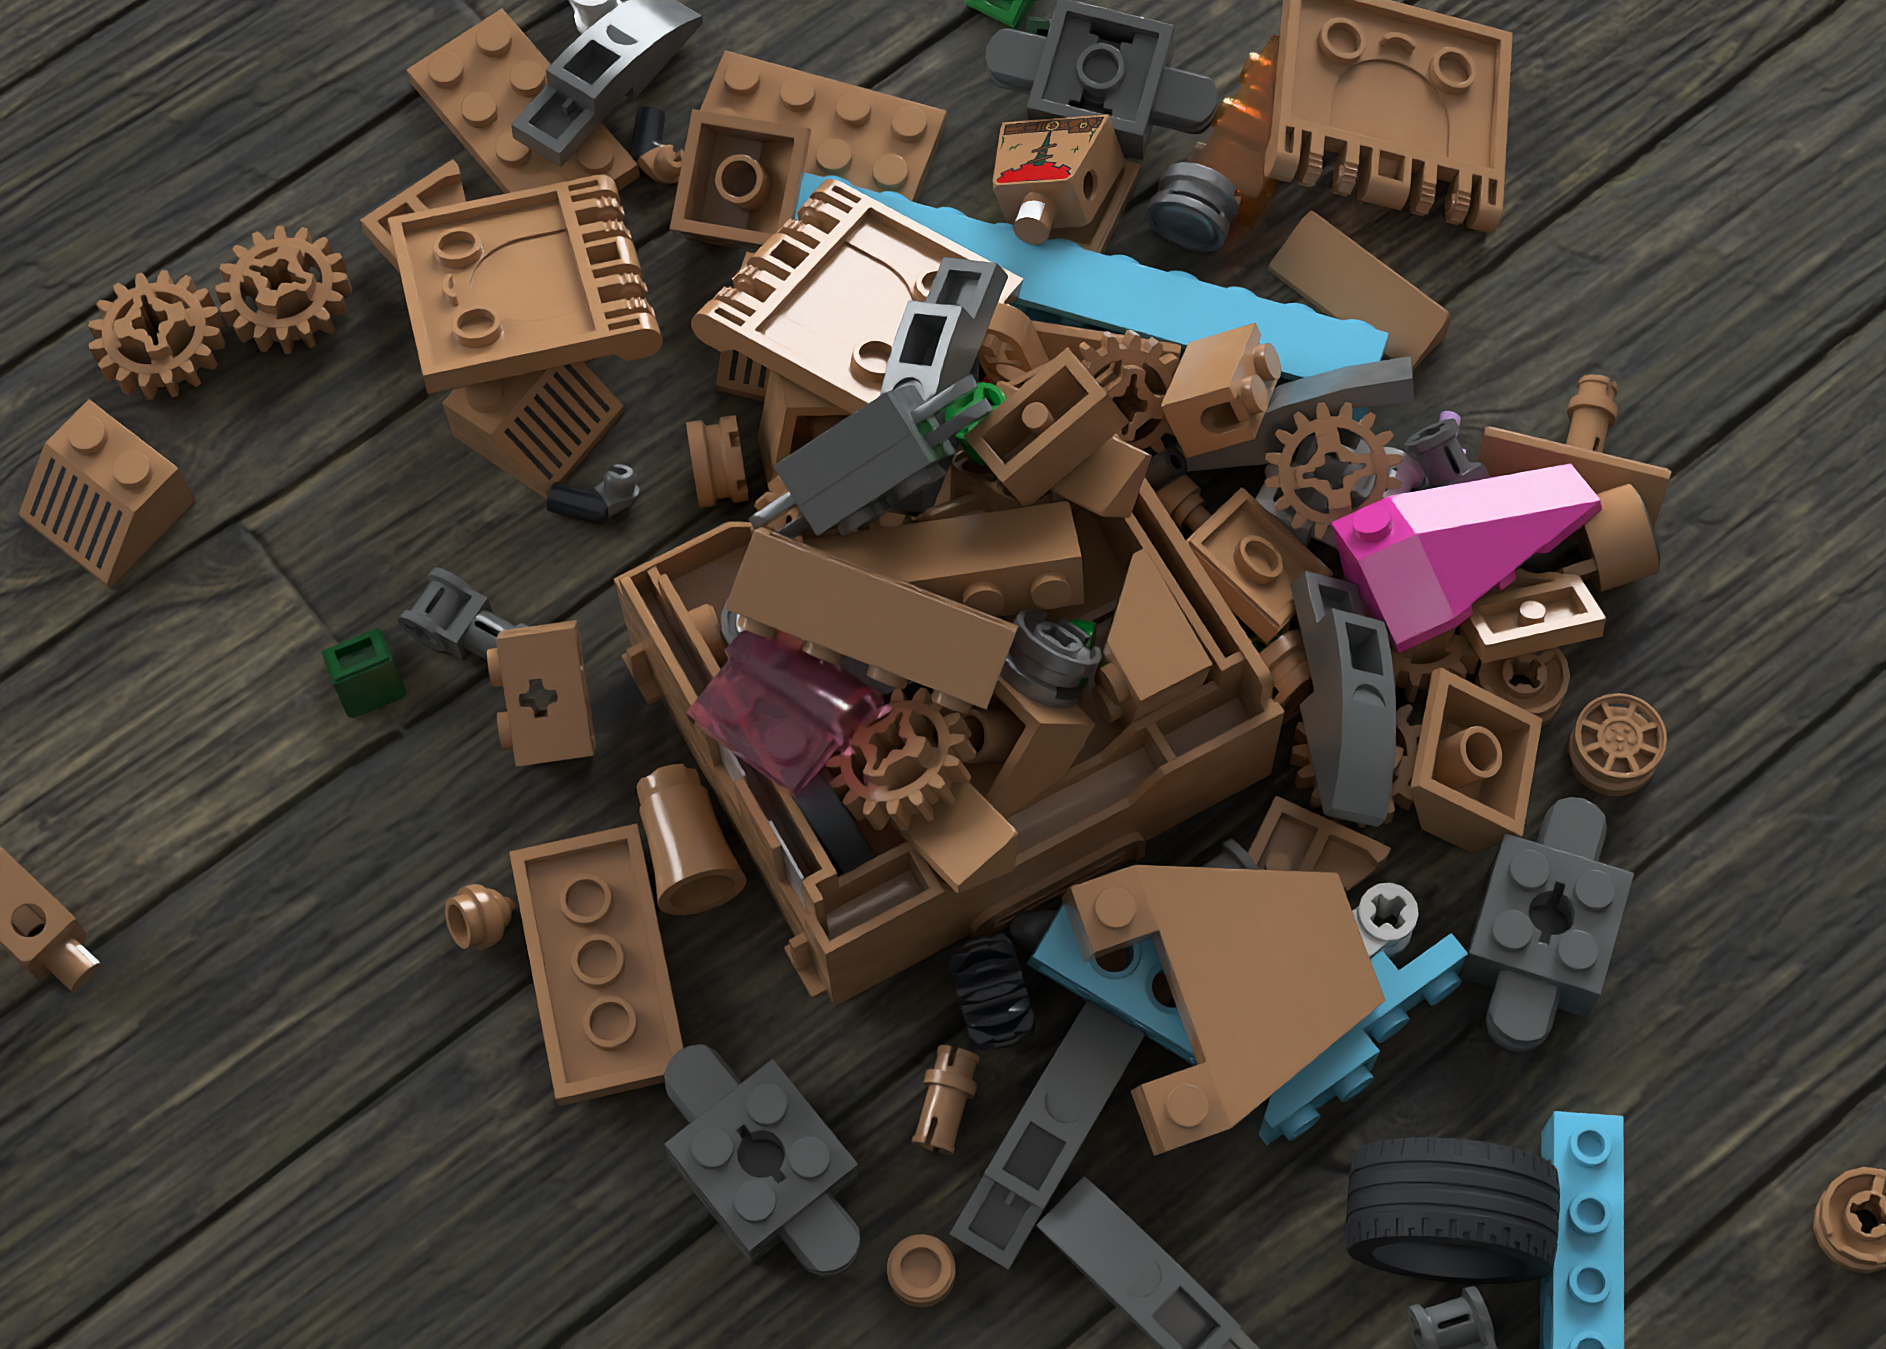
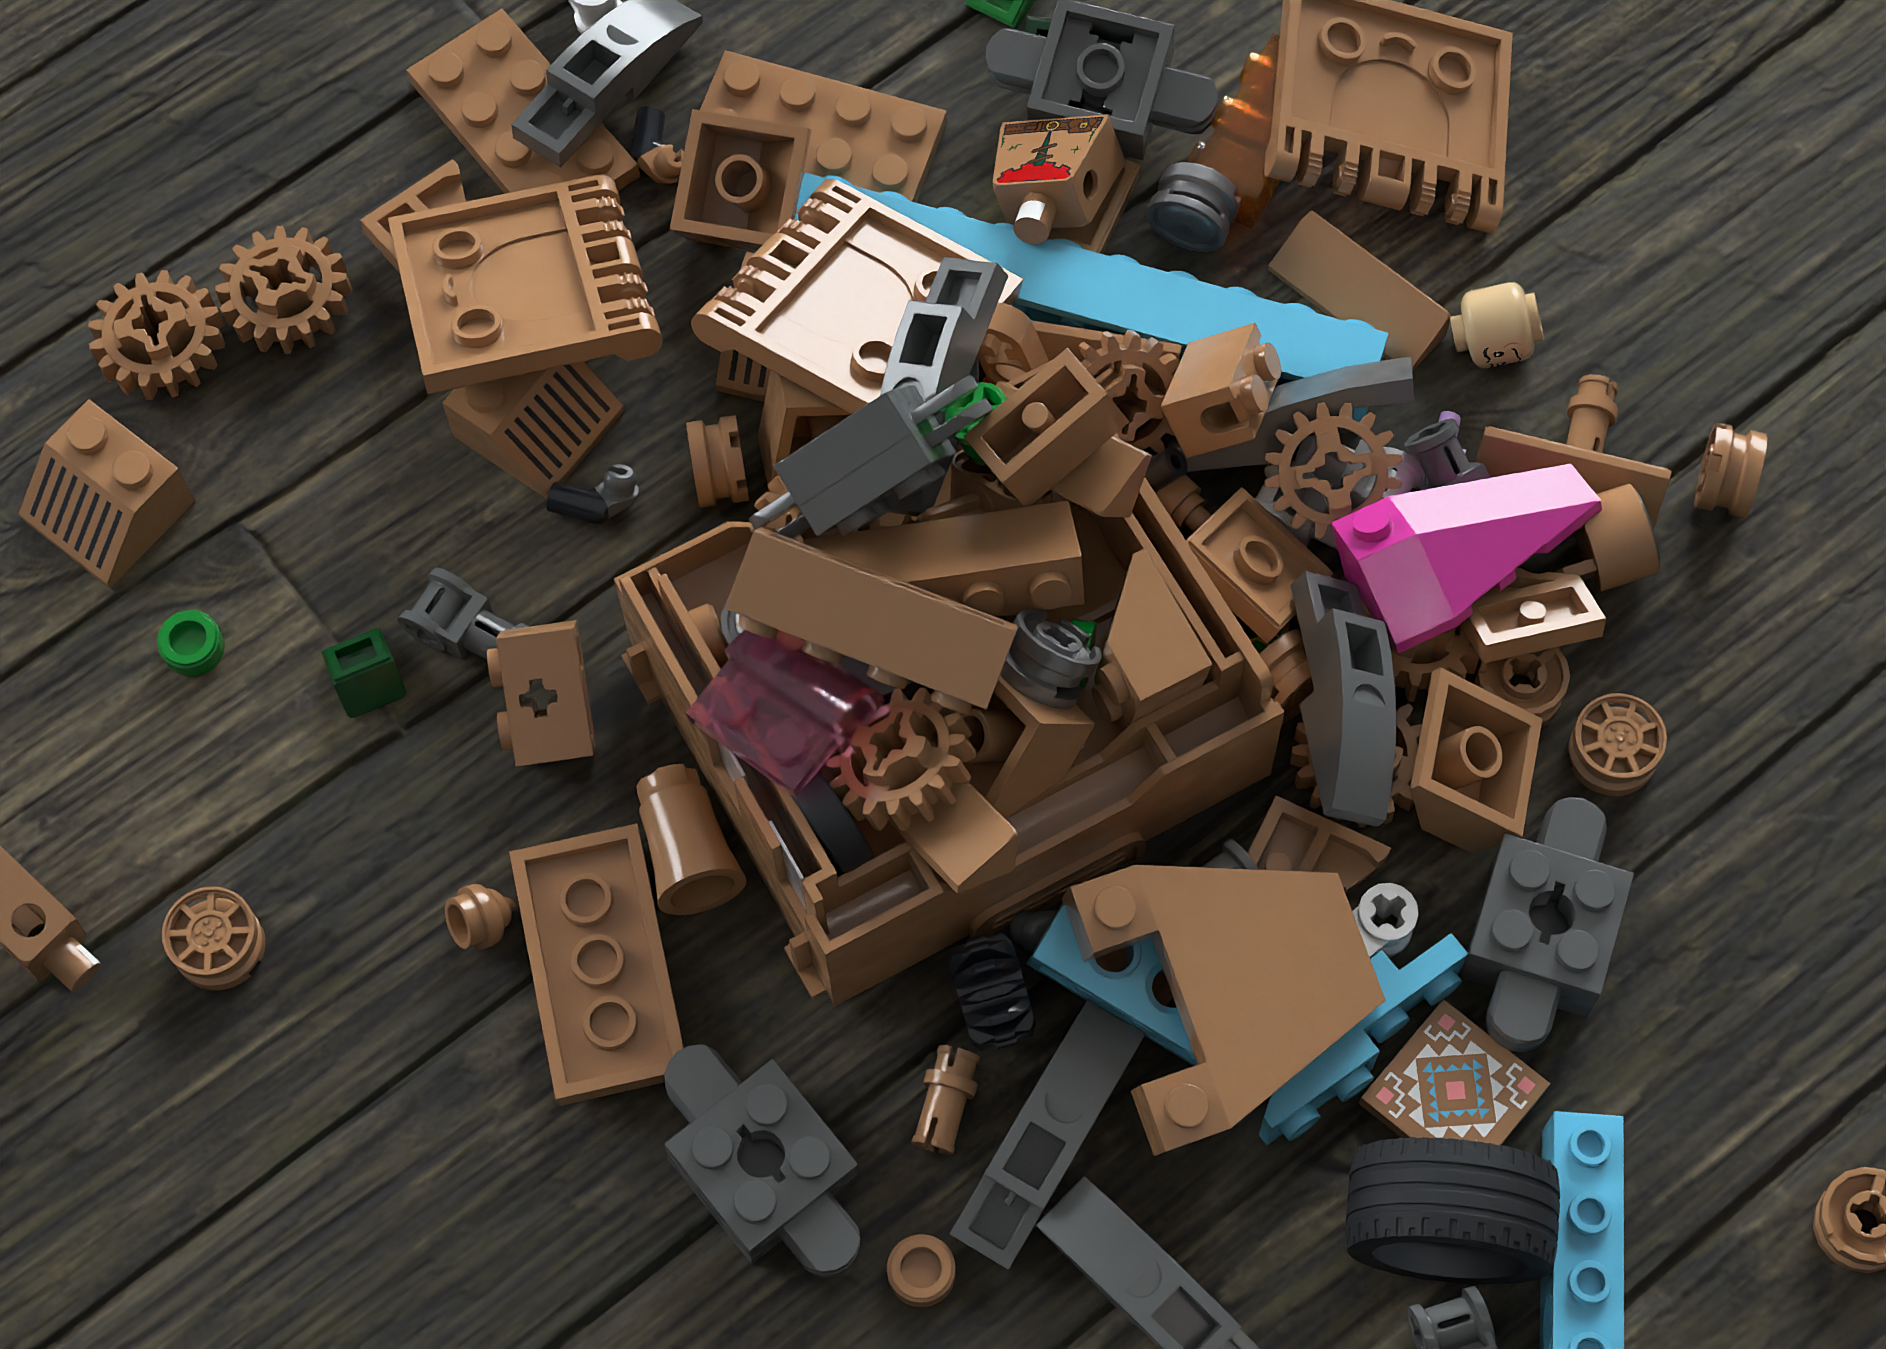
(190, 643): none -> green tile
(213, 940): none -> medium nougat wheel
(1453, 1084): none -> medium nougat tile
(1497, 325): none -> tan head
(1730, 470): none -> medium nougat wheel

